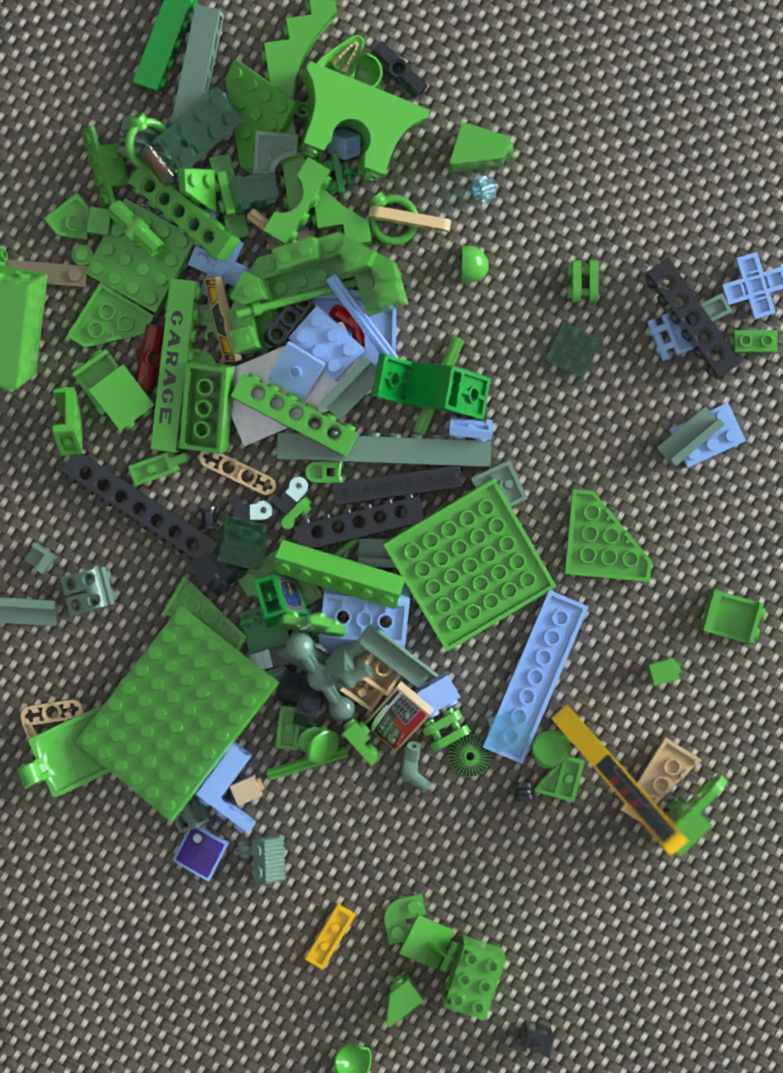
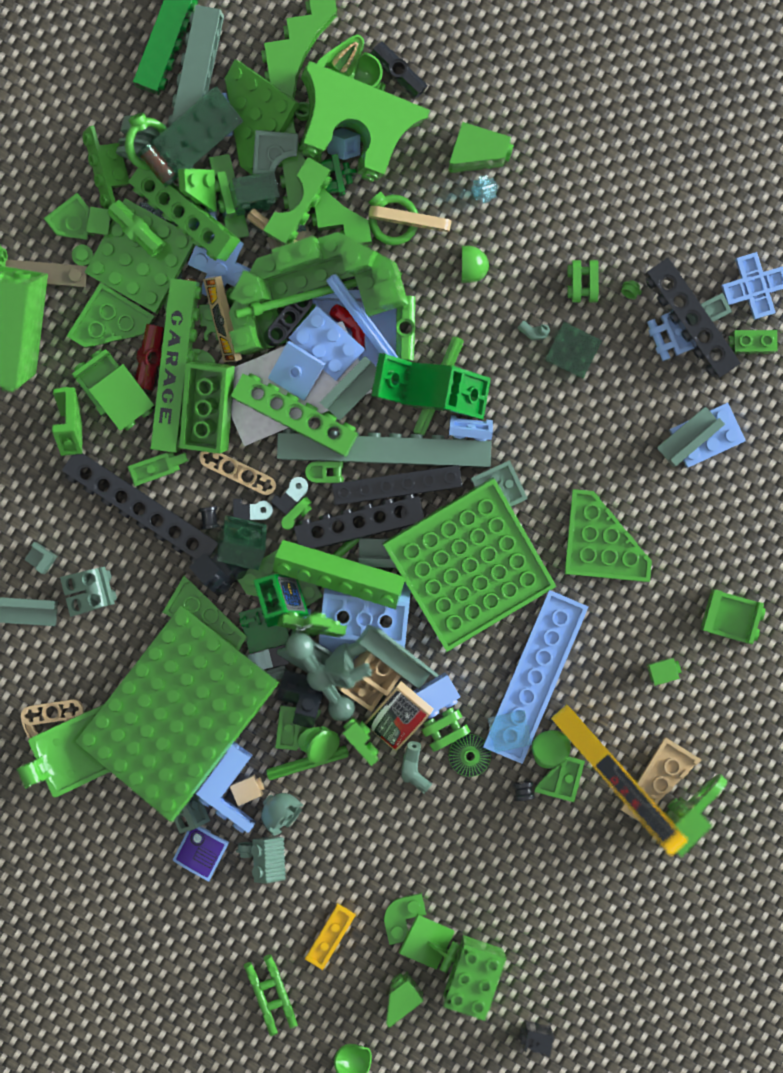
(280, 811): none -> sand green cylinder
(283, 1000): none -> bright green piece
(406, 342): none -> bright green piece
(534, 333): none -> sand green arm
(631, 289): none -> bright green plate

